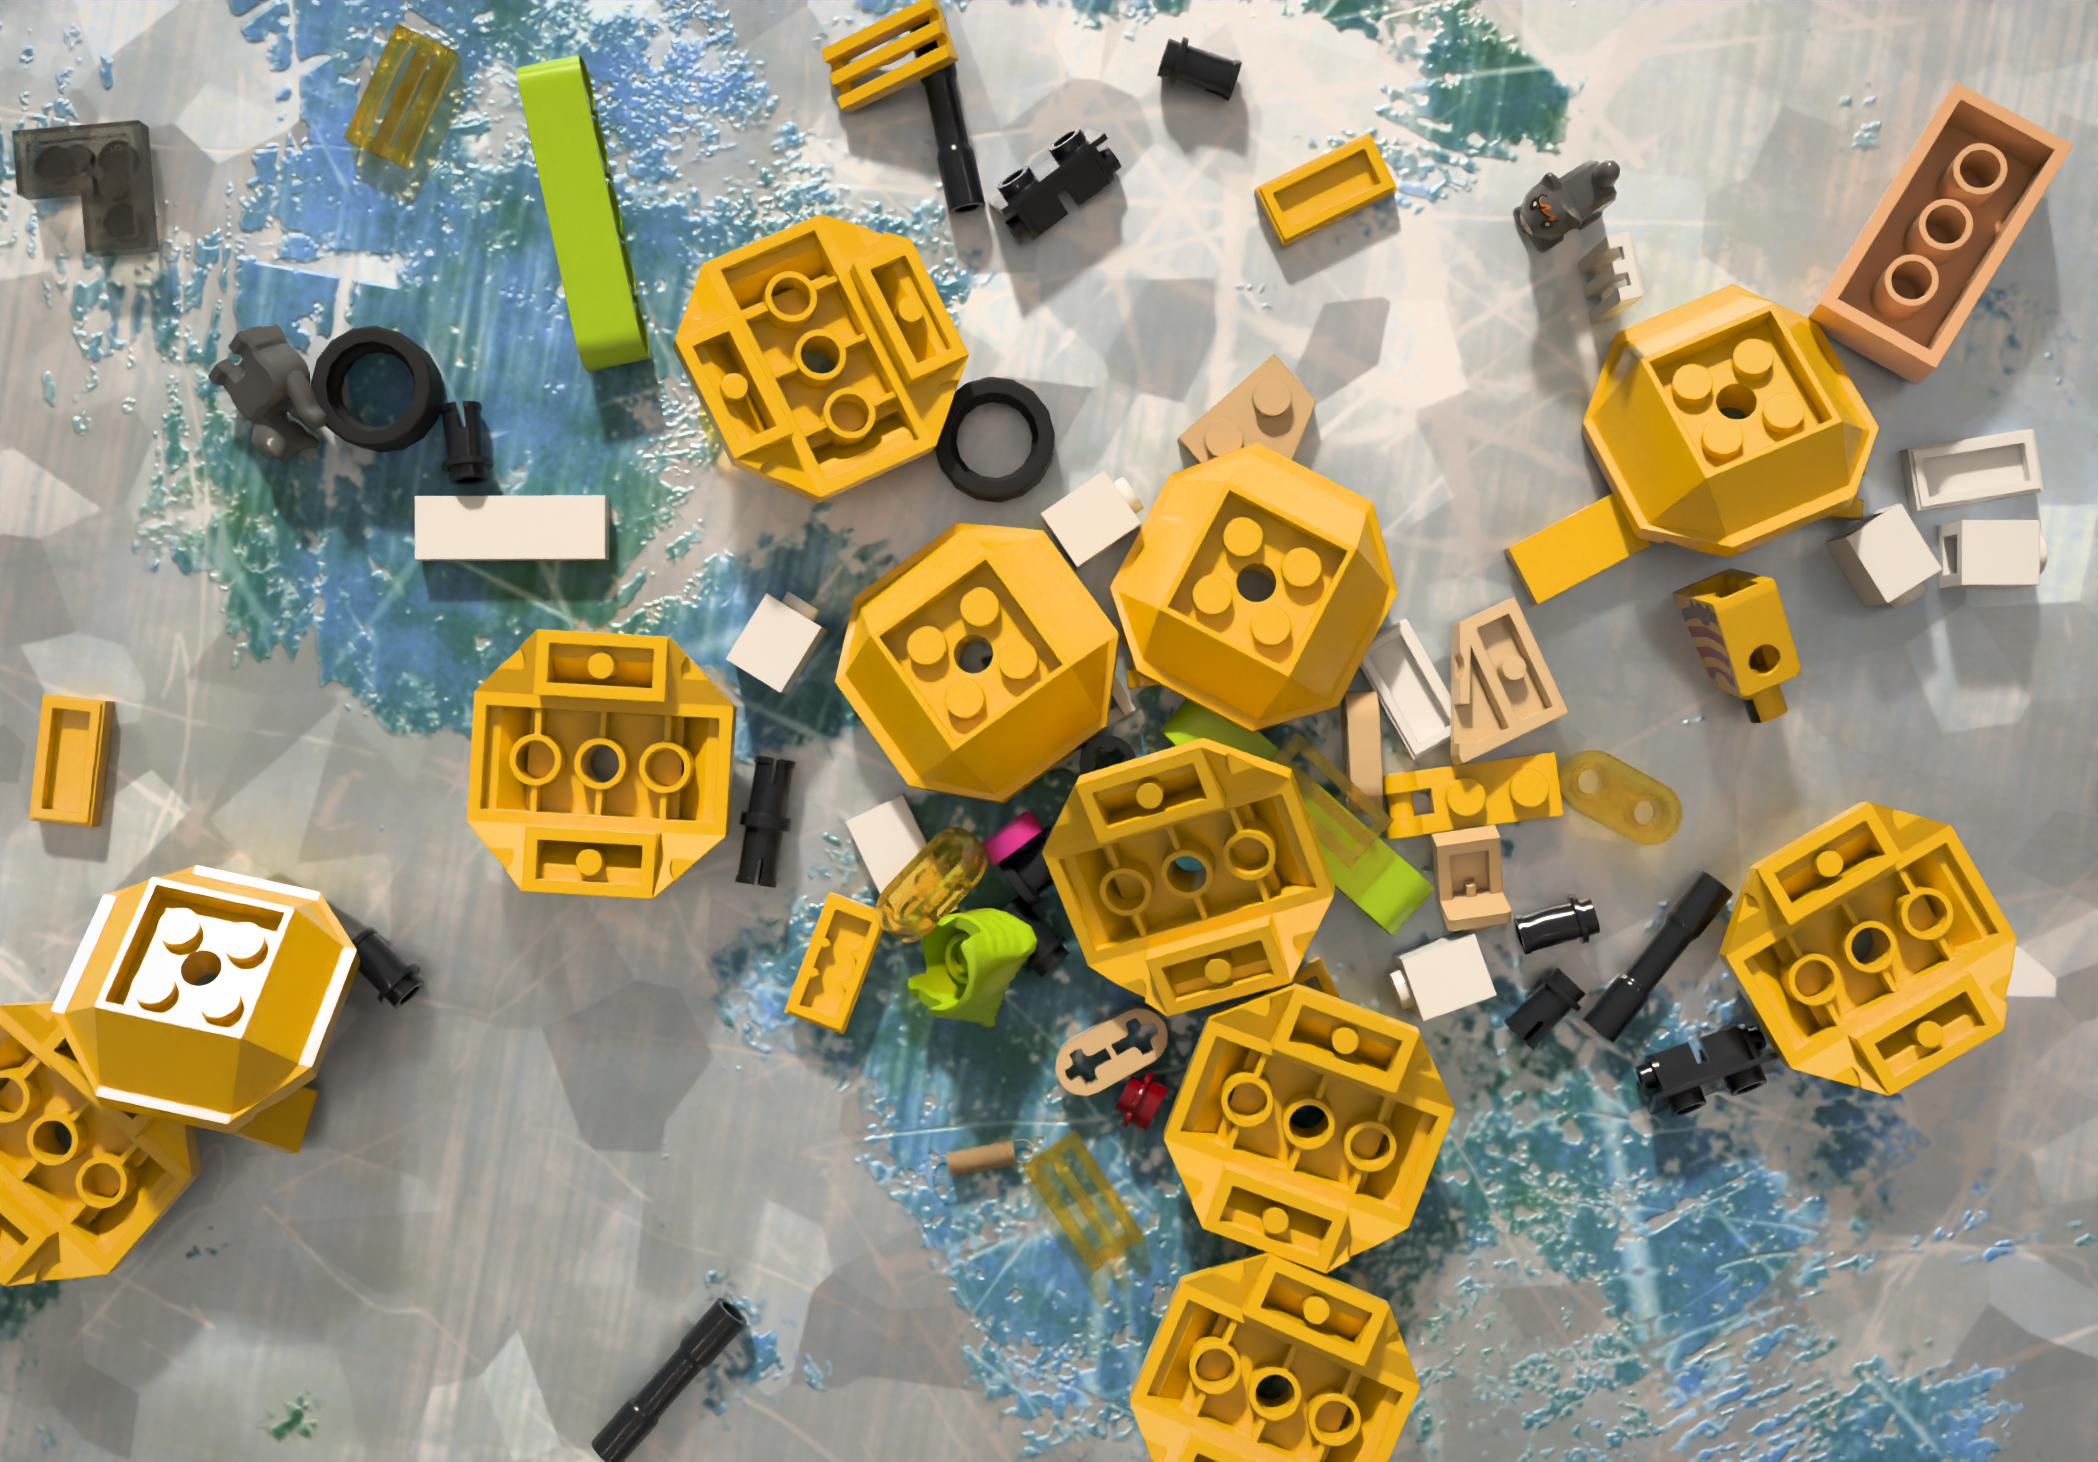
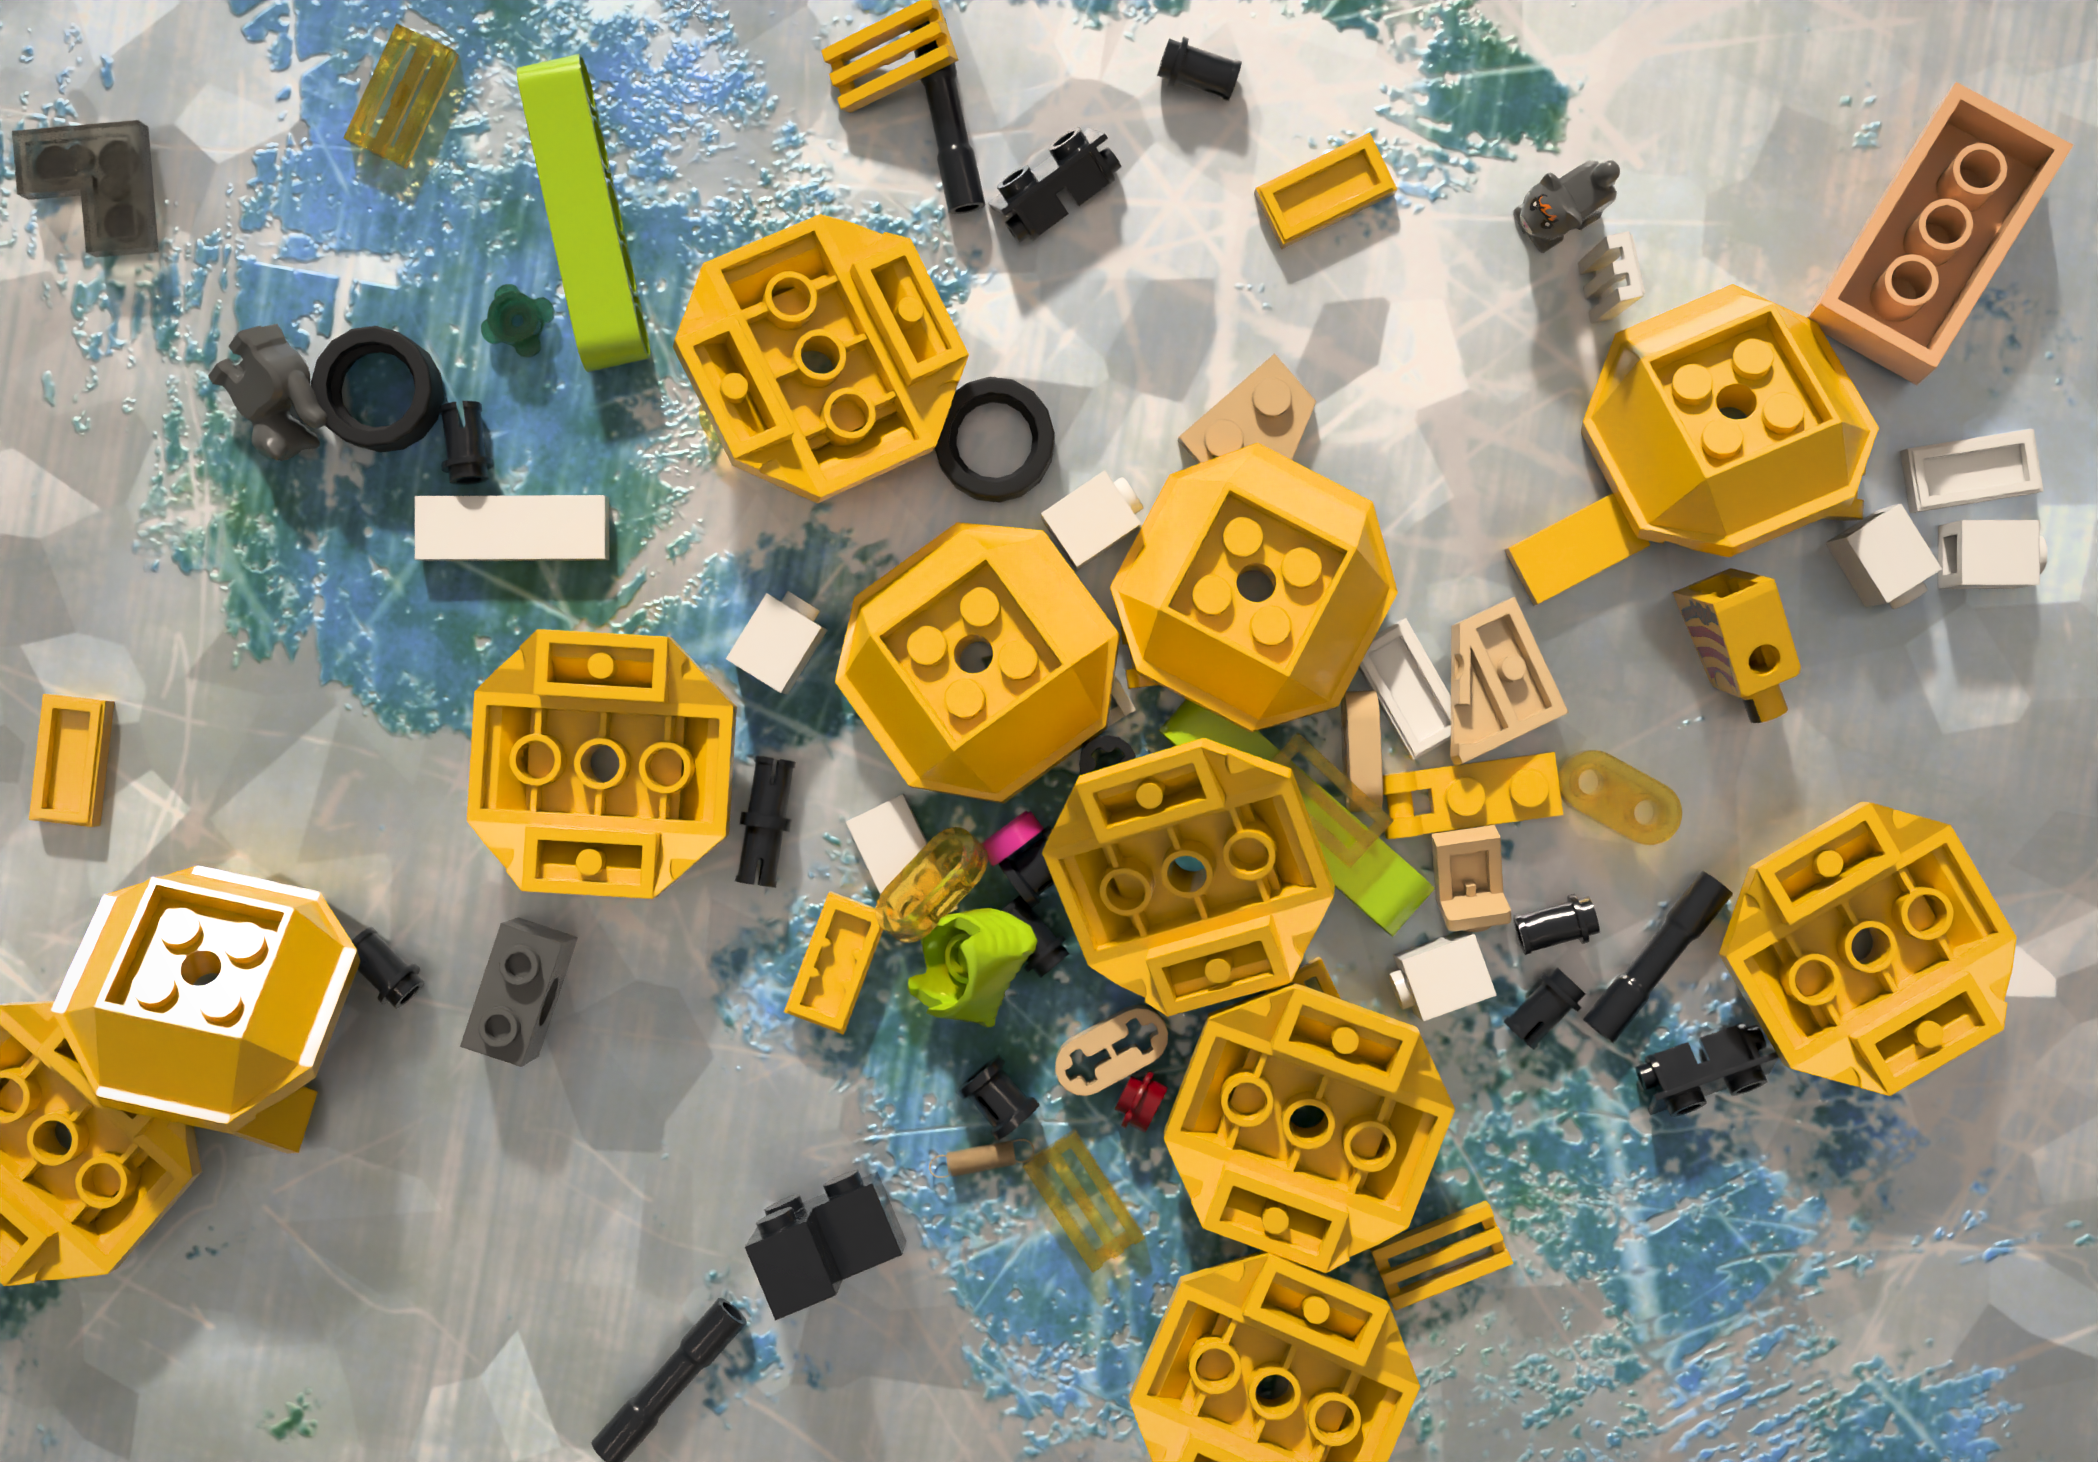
(502, 310): none -> clear green plate
(518, 991): none -> dark grey brick
(813, 1245): none -> black brick
(997, 1098): none -> black bush
(1451, 1277): none -> yellow tile

